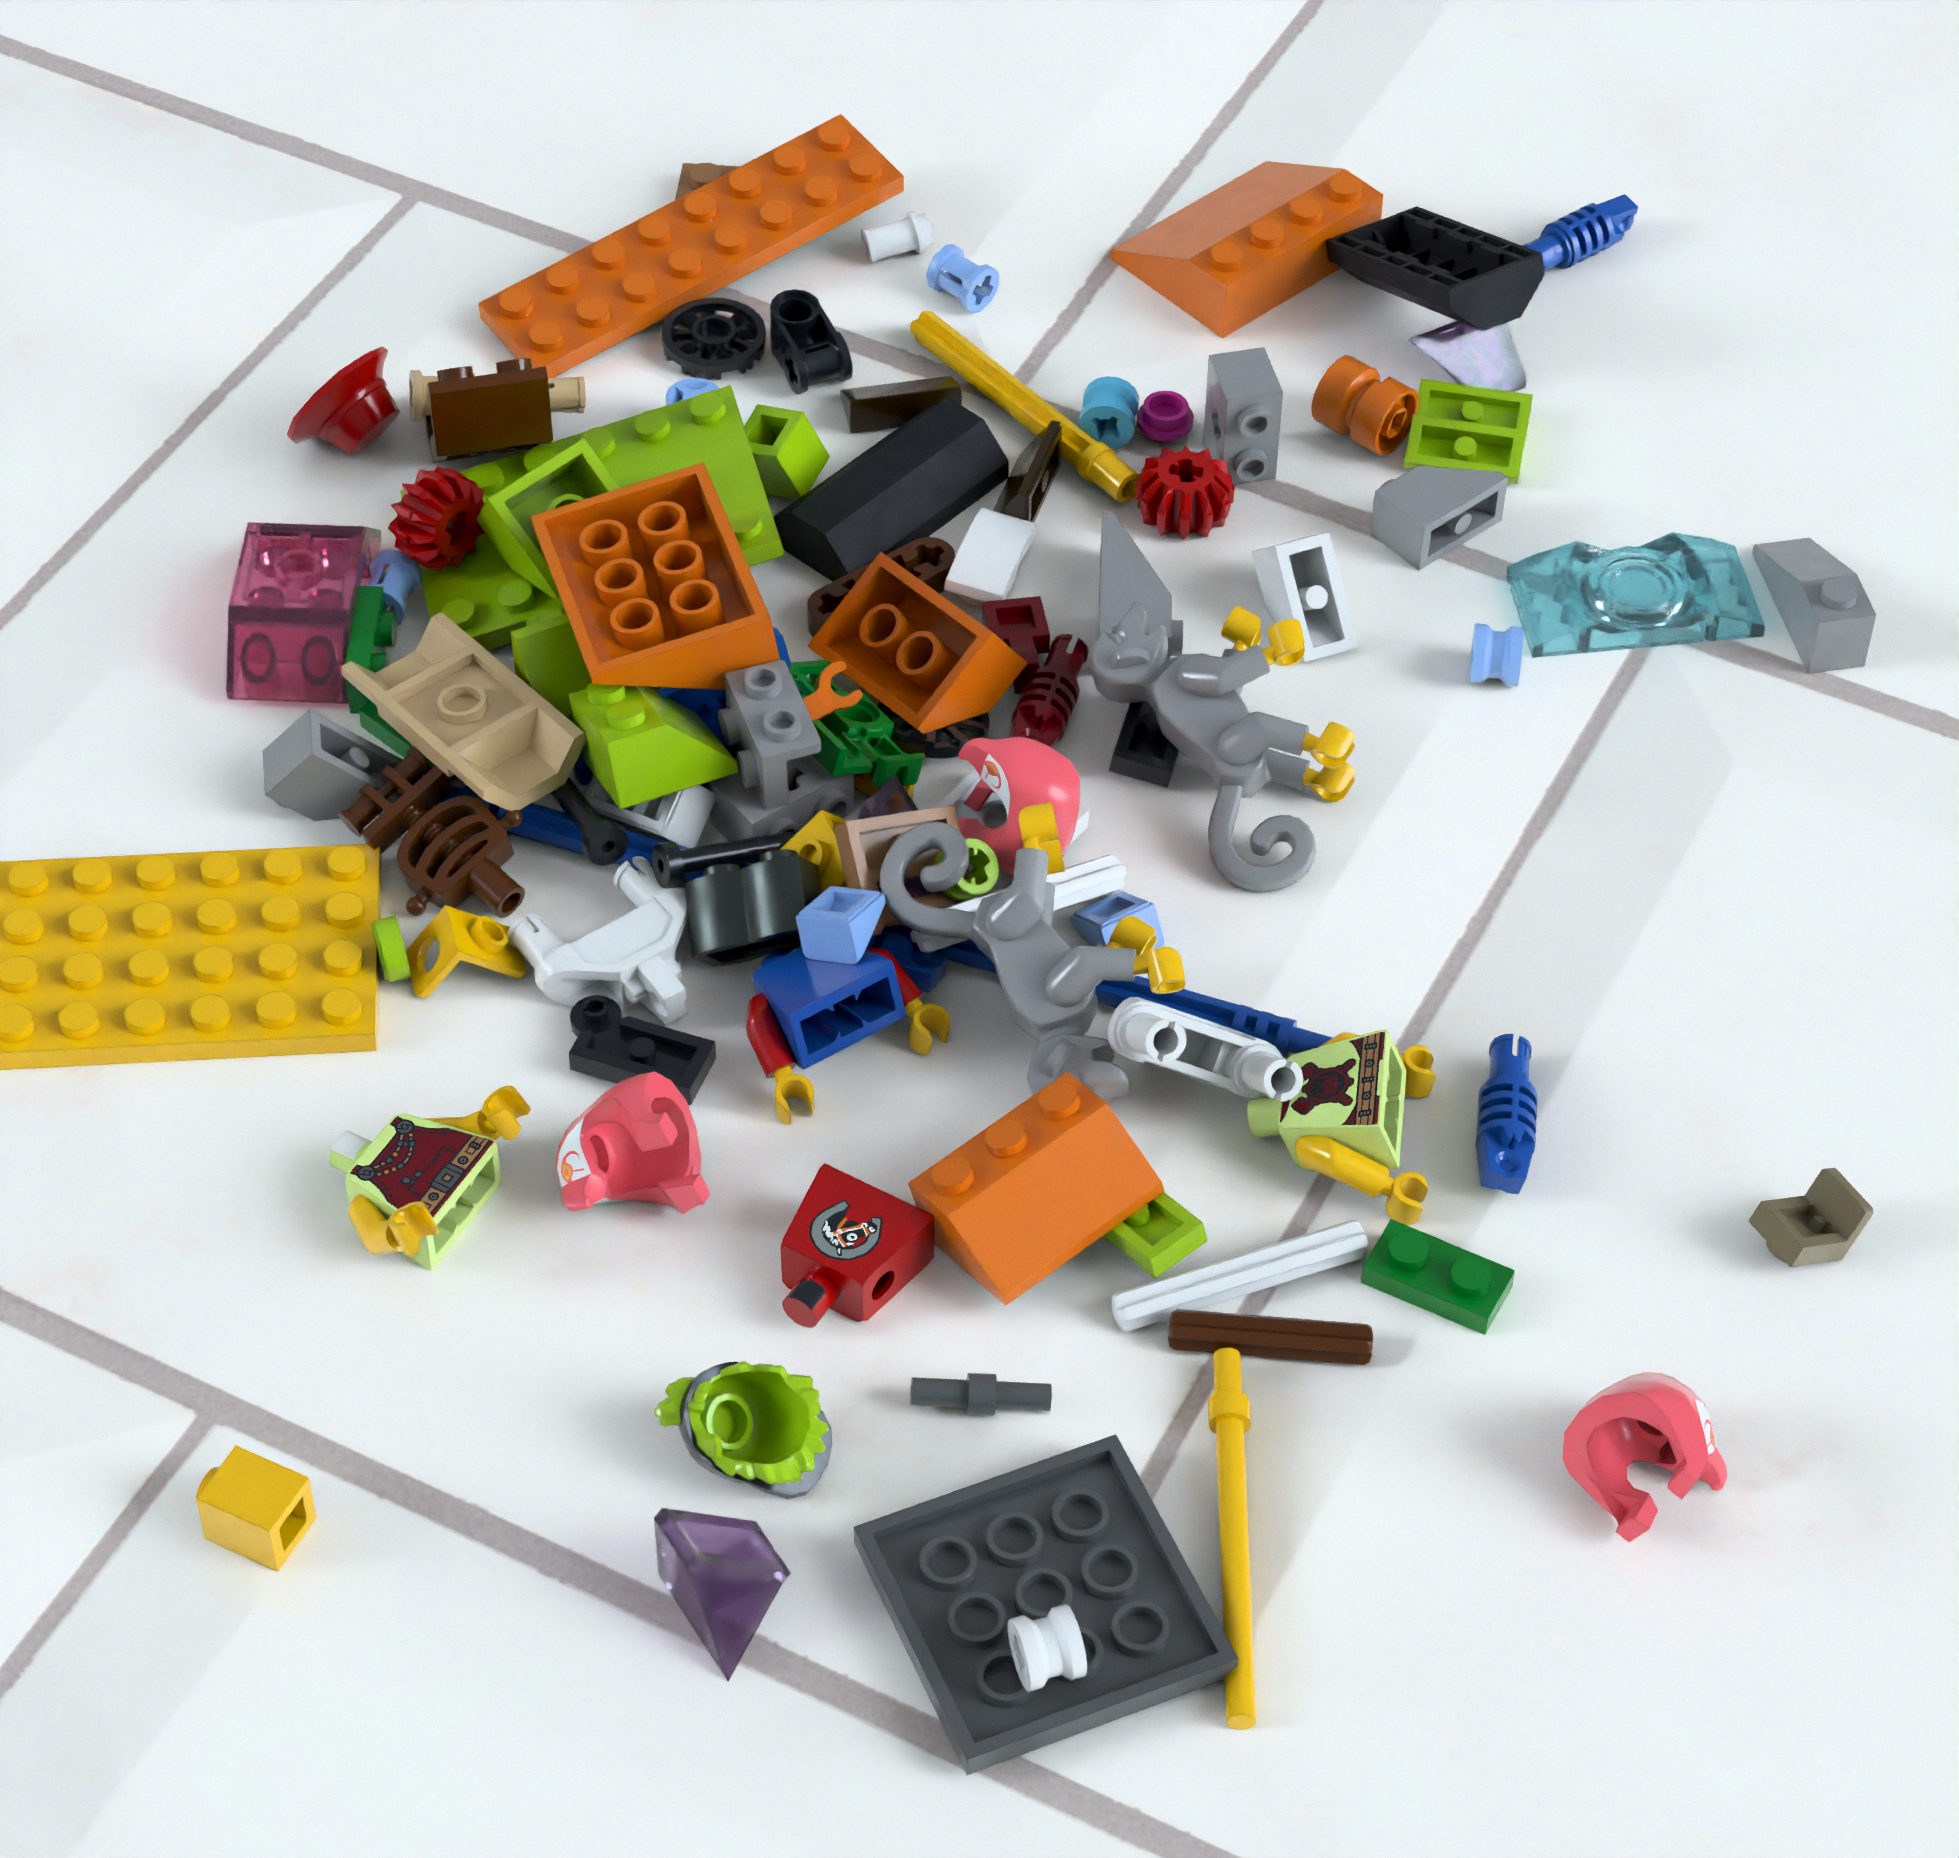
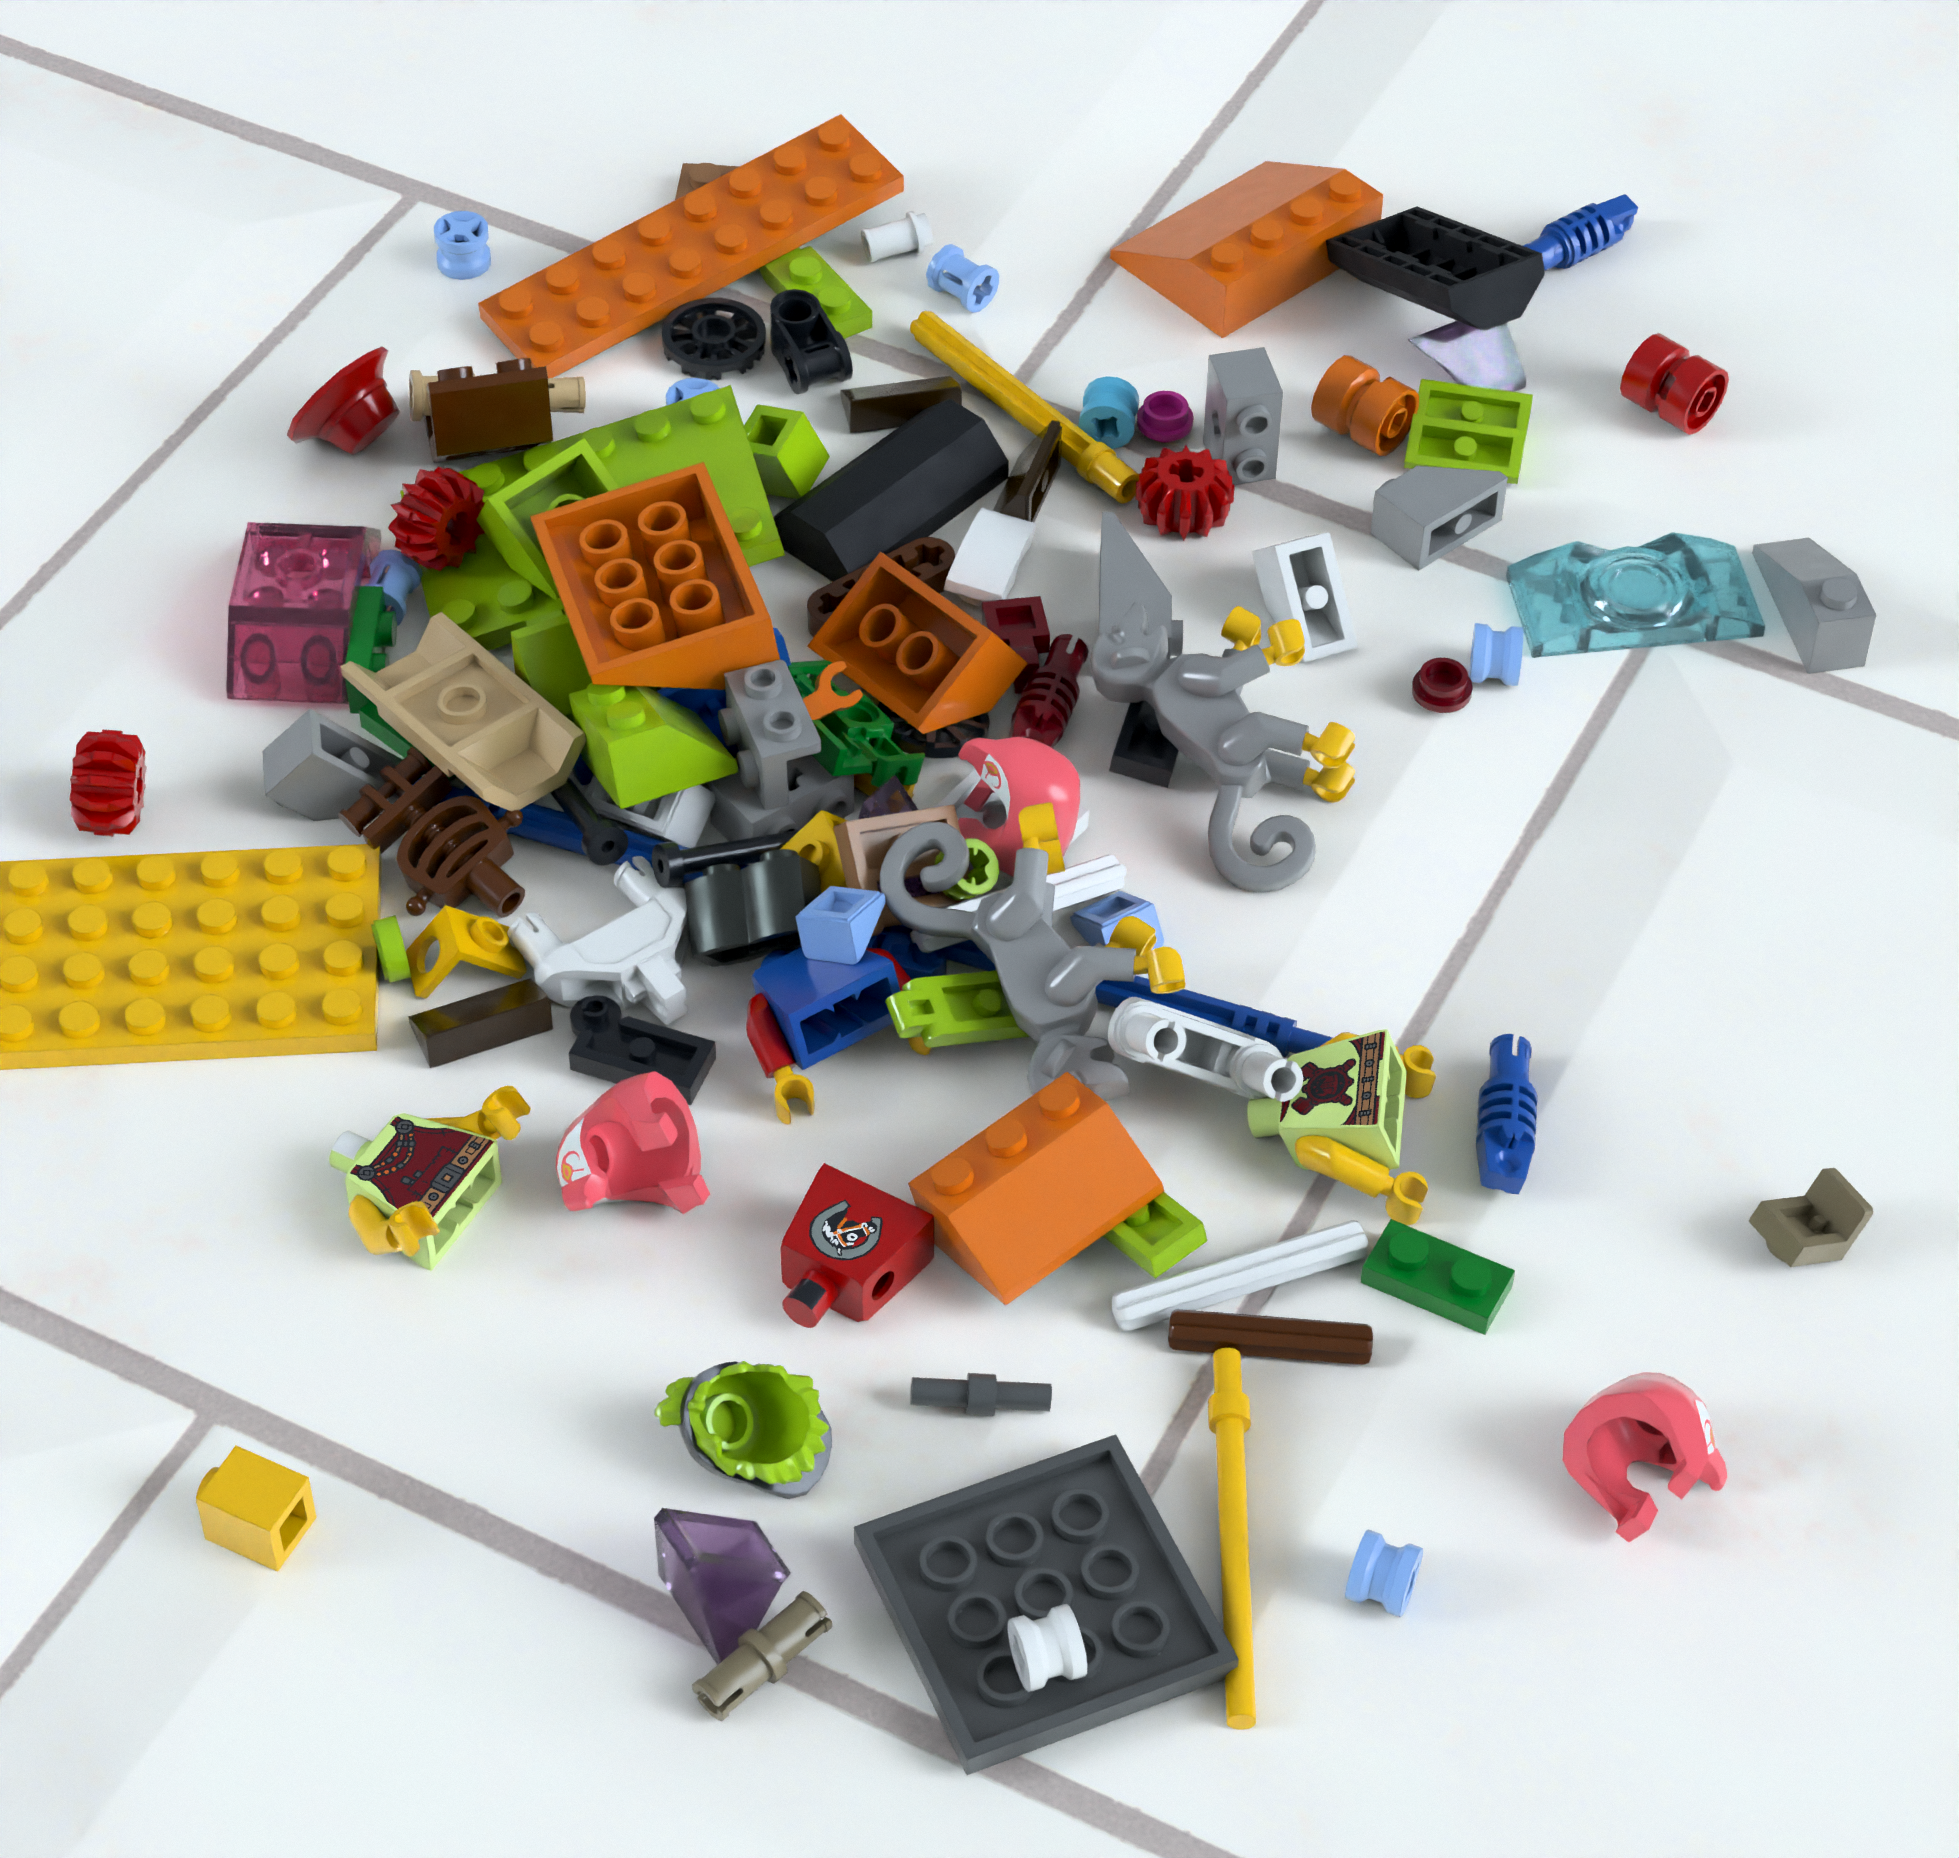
(108, 782): none -> red gear
(462, 245): none -> light blue wheel
(482, 1022): none -> dark brown slope
(762, 1656): none -> dark tan pin
(810, 272): none -> lime hinge
(953, 1010): none -> lime hinge
(1384, 1573): none -> light blue wheel
(1442, 686): none -> dark red plate
(1670, 381): none -> red wheel

